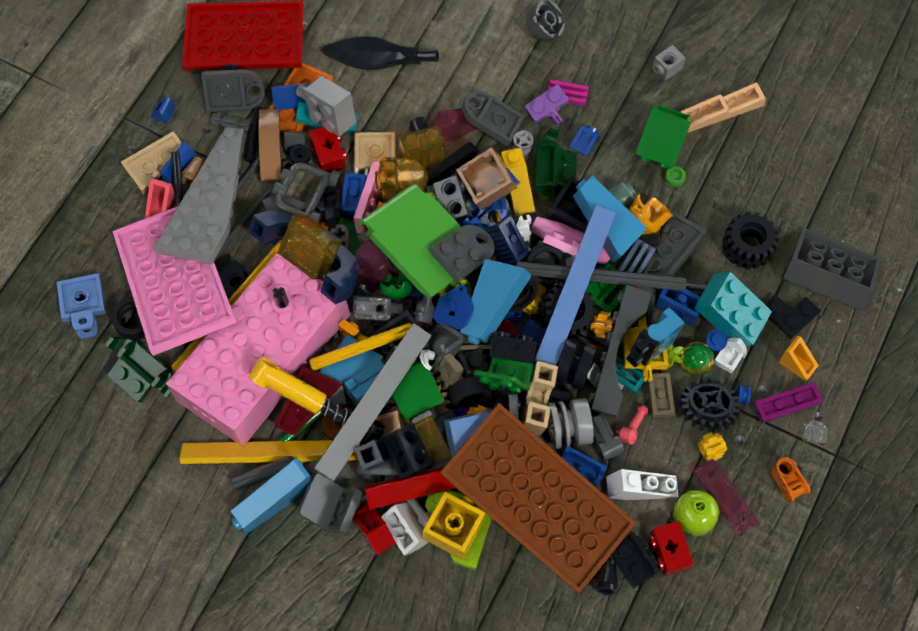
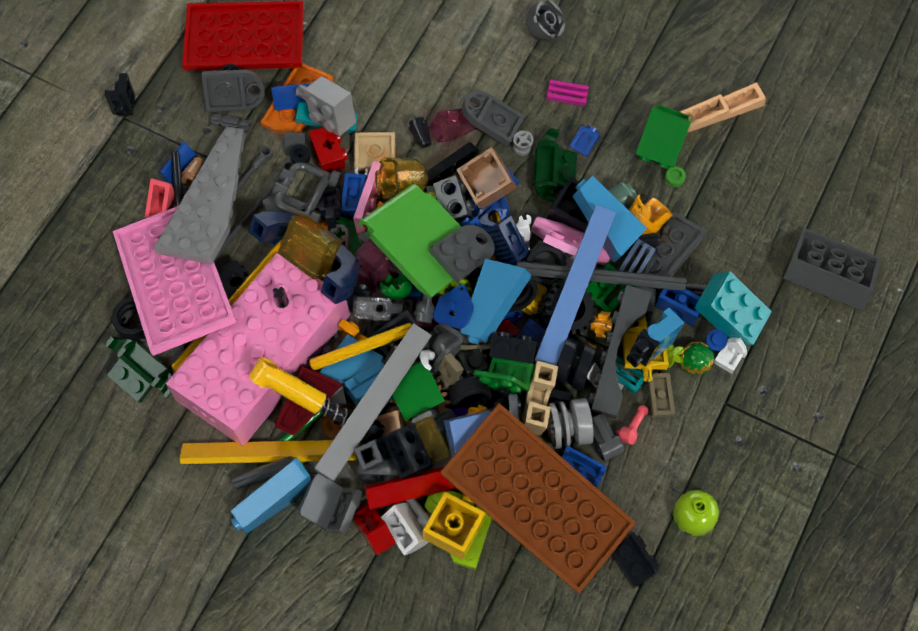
(84, 312): medium blue plate -> none
(122, 98): none -> black bracket
(150, 161): tan wing -> none
(163, 110): blue slope -> none
(253, 135): black bar -> none
(269, 145): medium nougat slope -> none
(376, 53): black animal -> none
(424, 146): clear yellow brick -> none
(521, 197): yellow slope -> none
(548, 105): medium lavender plate -> none
(607, 578): black cone -> none
(641, 485): white slope -> none
(669, 56): light grey brick -> none
(673, 536): red brick -> none
(709, 408): black gear -> none
(712, 446): yellow gear -> none
(726, 497): clear pink plate -> none
(744, 394): blue bush -> none
(754, 226): black tyre -> none
(788, 402): magenta plate -> none
(790, 481): orange piece -> none
(792, 320): black plate -> none
(799, 359): light orange slope -> none
(815, 433): clear tile -> none

